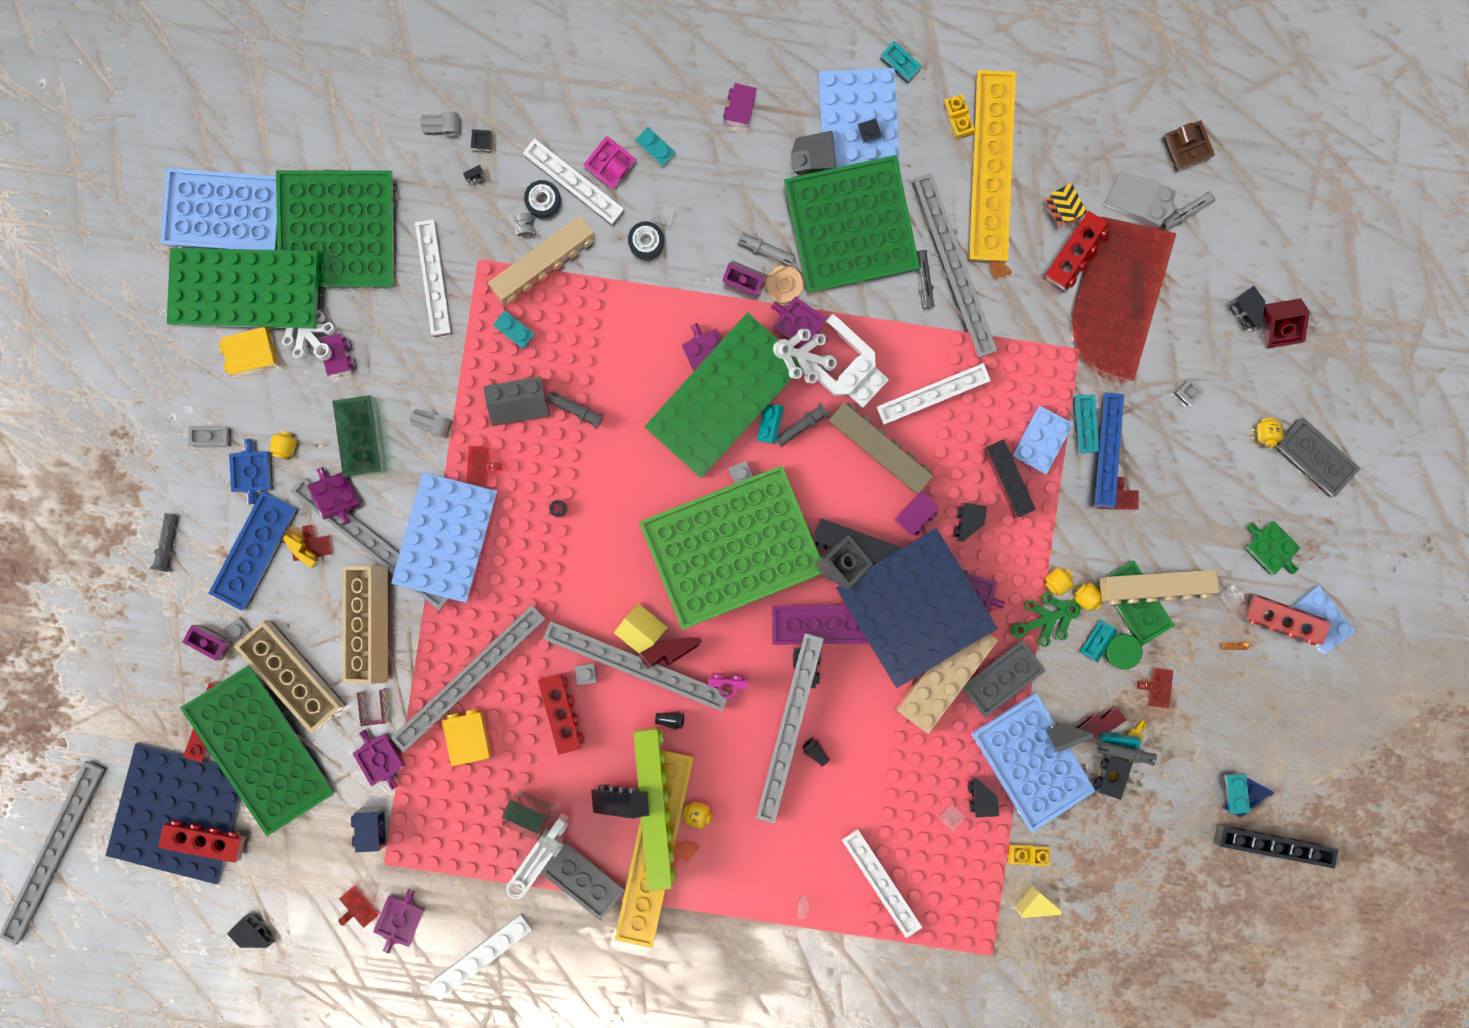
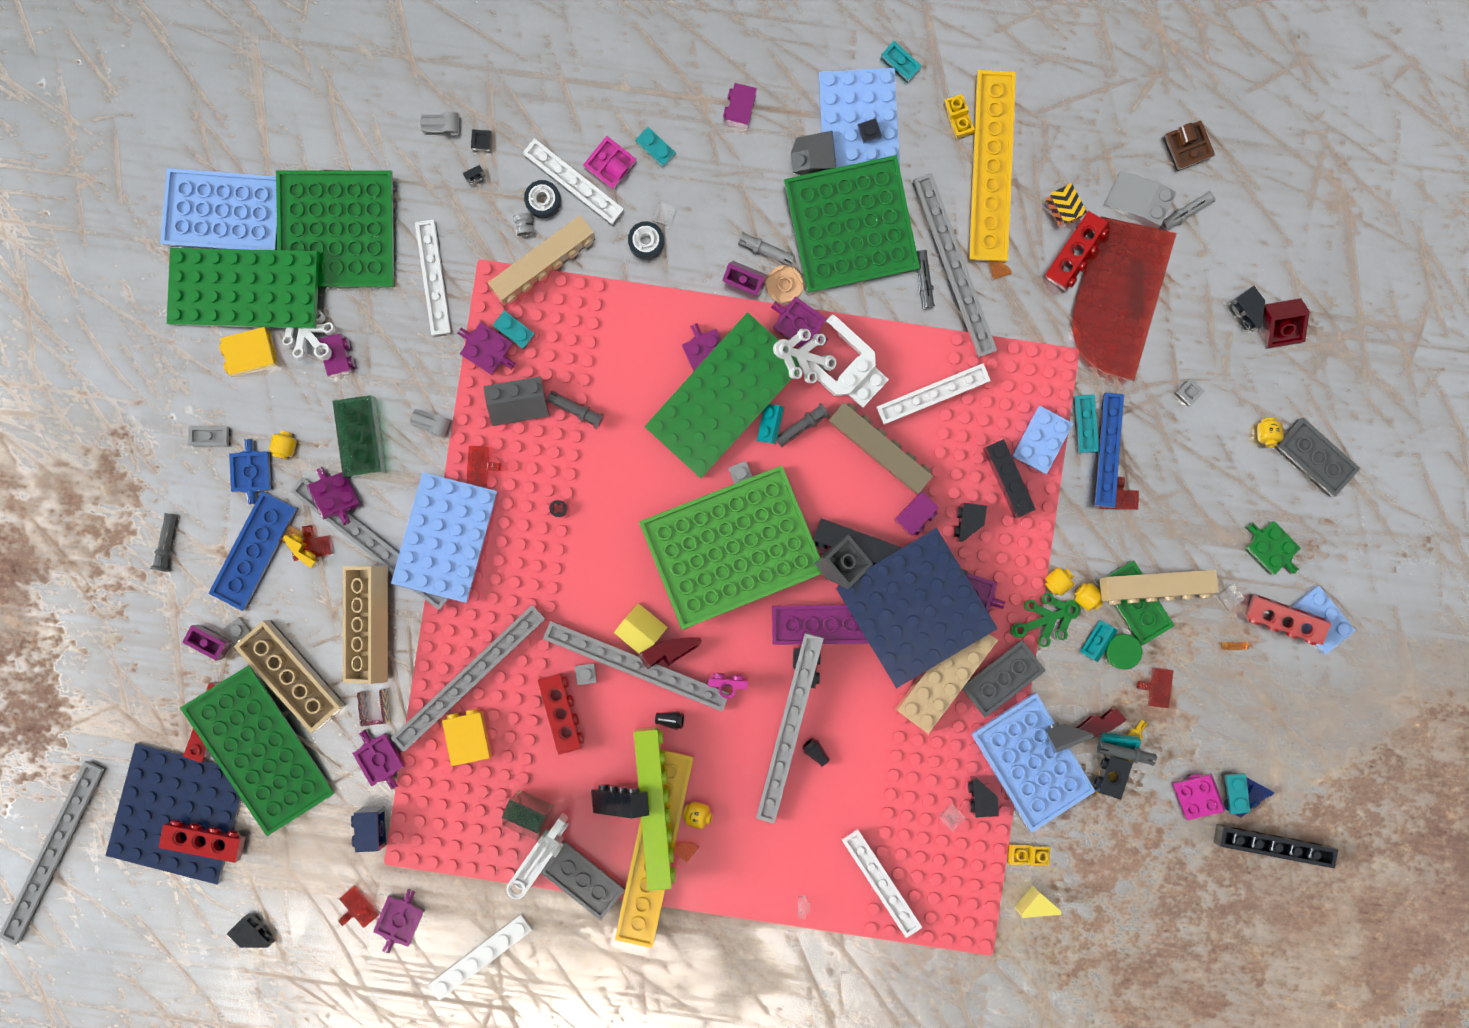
(486, 348): none -> magenta plate
(1199, 796): none -> dark pink plate

